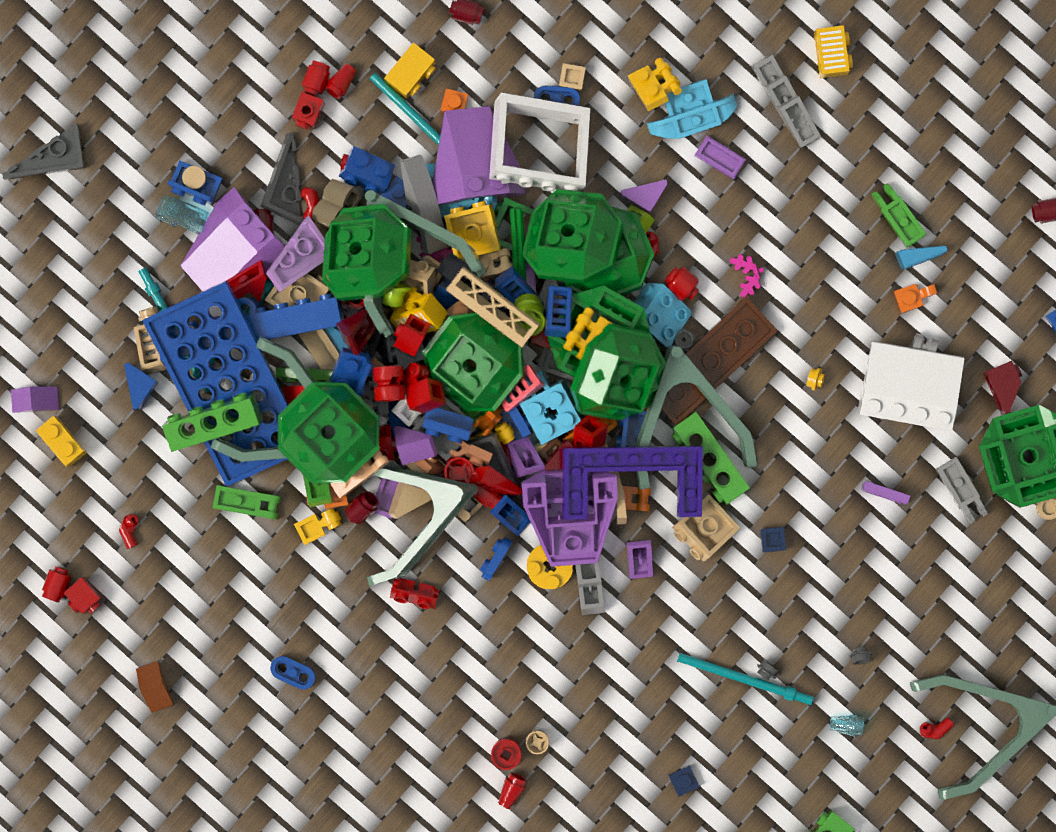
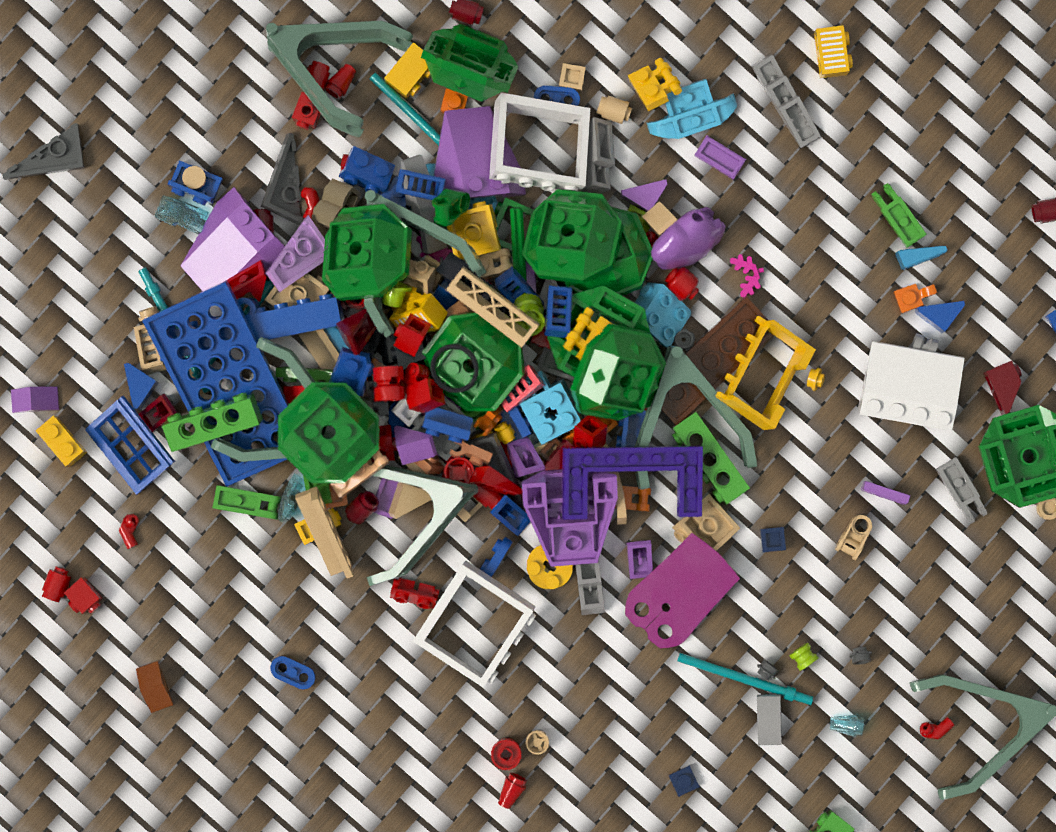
(145, 434): none -> blue piece
(157, 412): none -> dark red slope
(287, 505): none -> clear light blue slope
(291, 41): none -> sand green piece
(324, 532): none -> tan fence
(439, 187): none -> blue slope
(450, 206): none -> green piece
(469, 62): none -> green piece
(469, 353): none -> black tyre
(495, 587): none -> white window
(599, 156): none -> light grey slope
(614, 109): none -> tan brick
(659, 218): none -> tan slope
(687, 580): none -> magenta piece
(688, 239): none -> medium lavender piece
(769, 719): none -> light grey slope
(799, 361): none -> yellow hinge
(803, 656): none -> lime wheel
(853, 537): none -> tan piece
(940, 315): none -> blue slope

